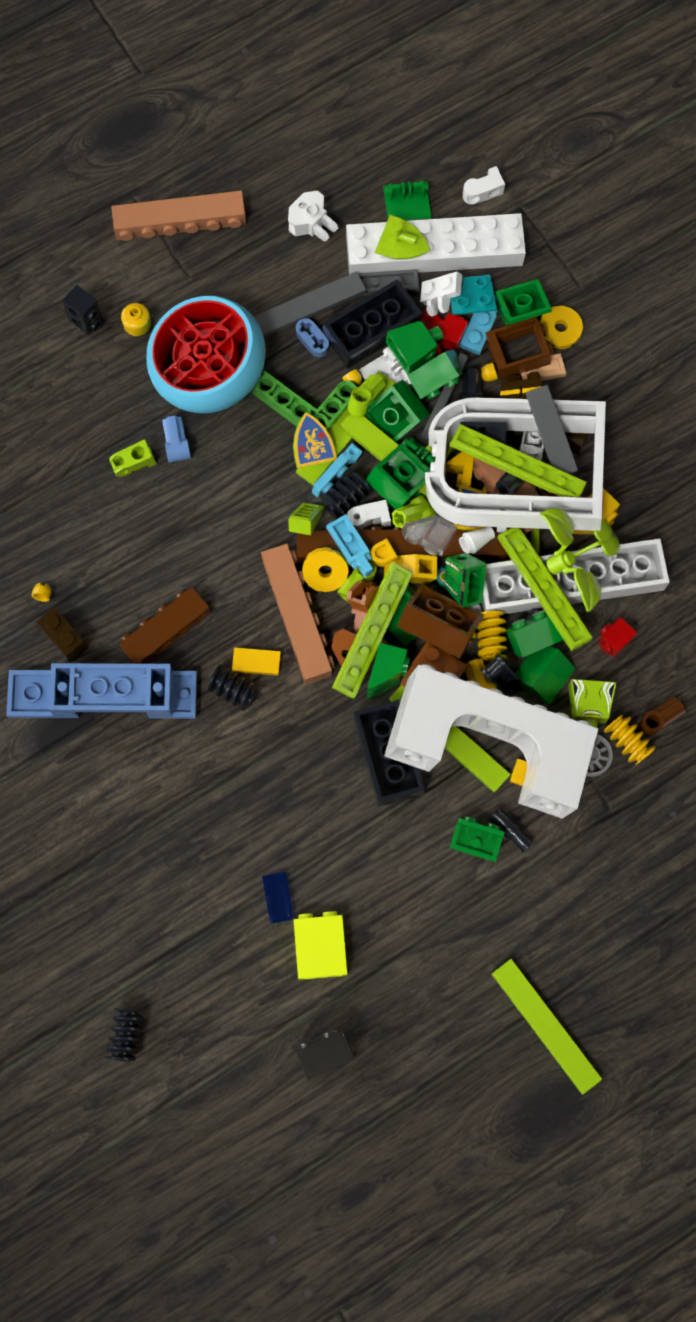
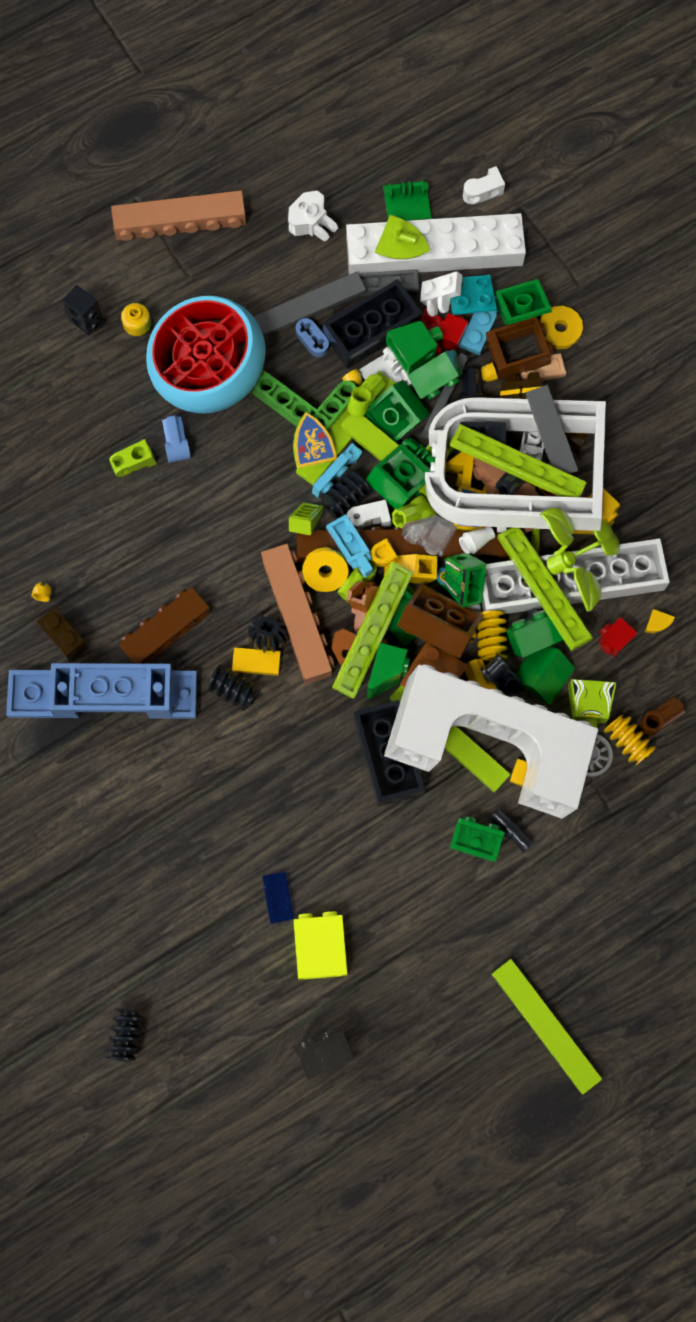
(267, 633): none -> black gear
(658, 622): none -> yellow tile

